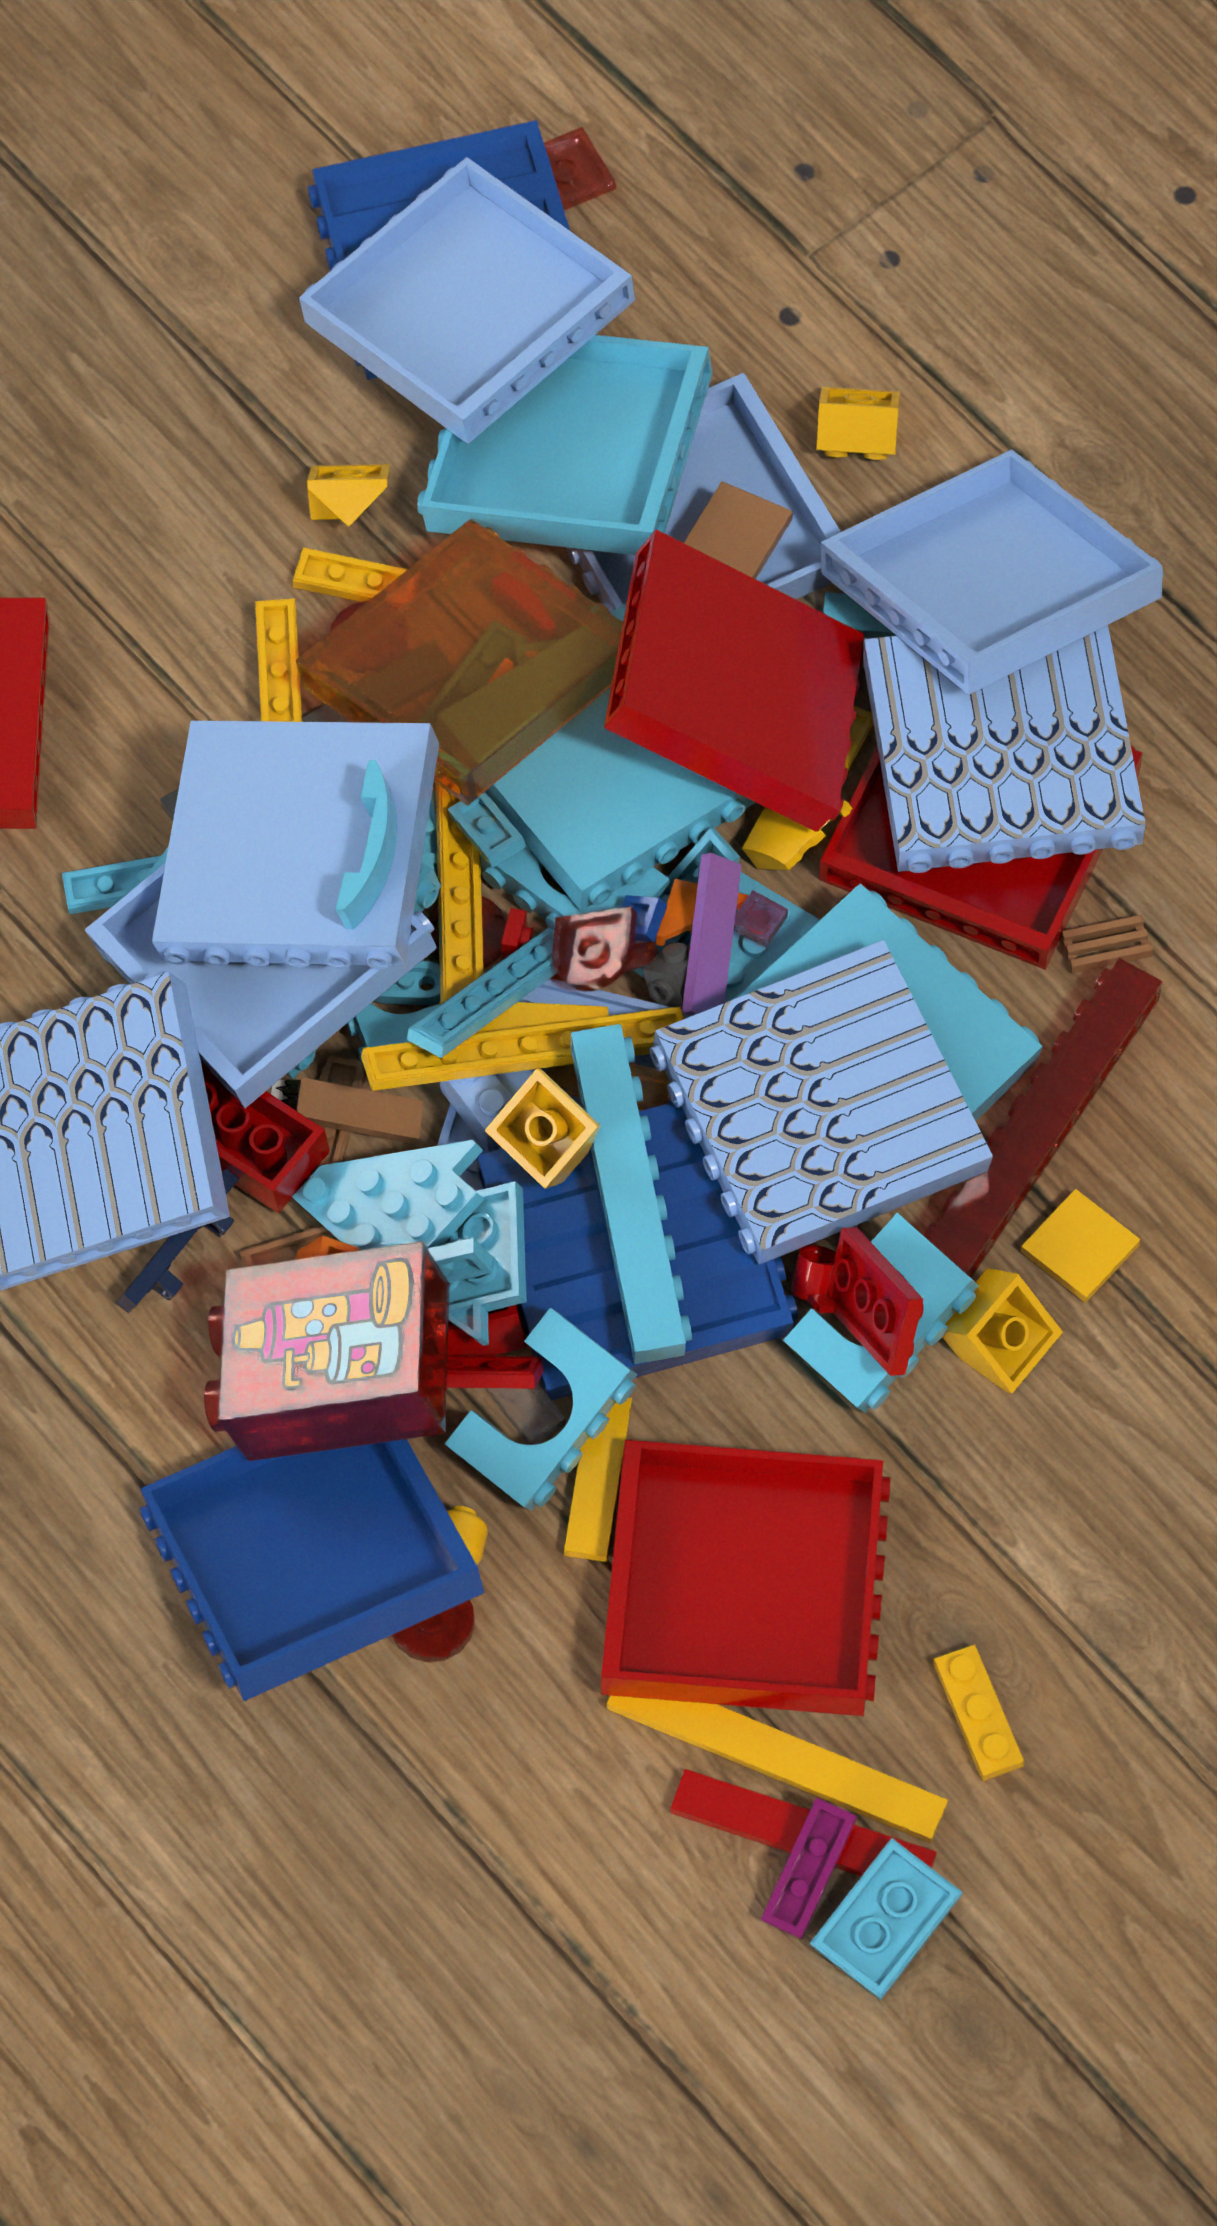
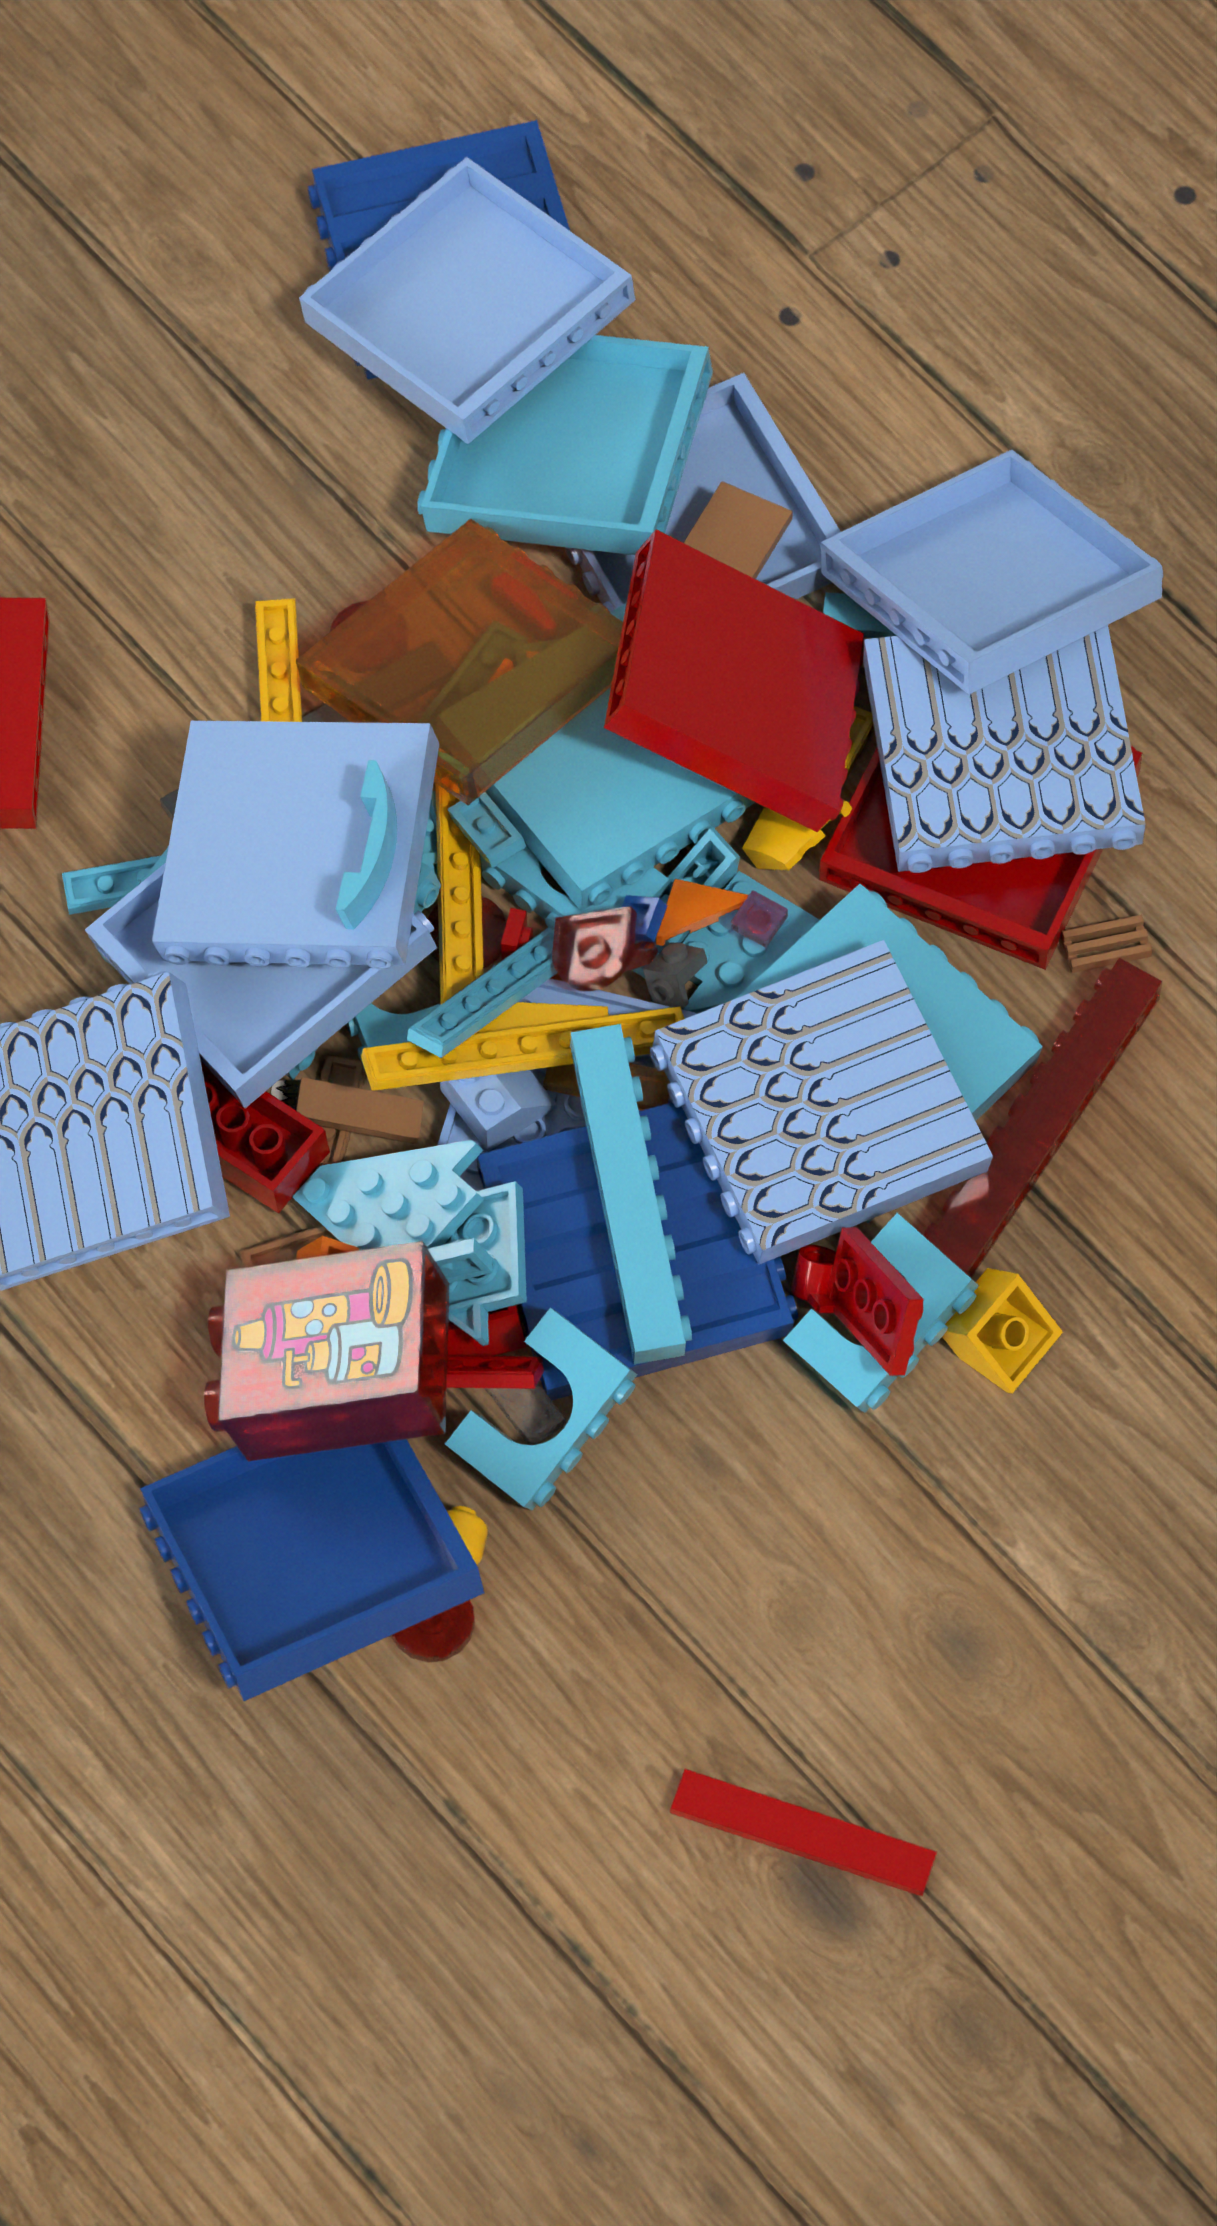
(156, 1273): dark blue hinge -> none
(342, 575): yellow tile -> none
(344, 490): yellow slope -> none
(408, 989): medium azure plate -> none
(544, 1130): yellow slope -> none
(578, 168): clear red tile -> none
(598, 1488): yellow tile -> none
(711, 934): medium lavender tile -> none
(745, 1578): red panel -> none
(791, 1762): yellow tile -> none
(809, 1868): magenta plate -> none
(858, 422): yellow slope -> none
(886, 1919): medium azure tile -> none
(978, 1712): yellow plate -> none
(1080, 1245): yellow tile -> none

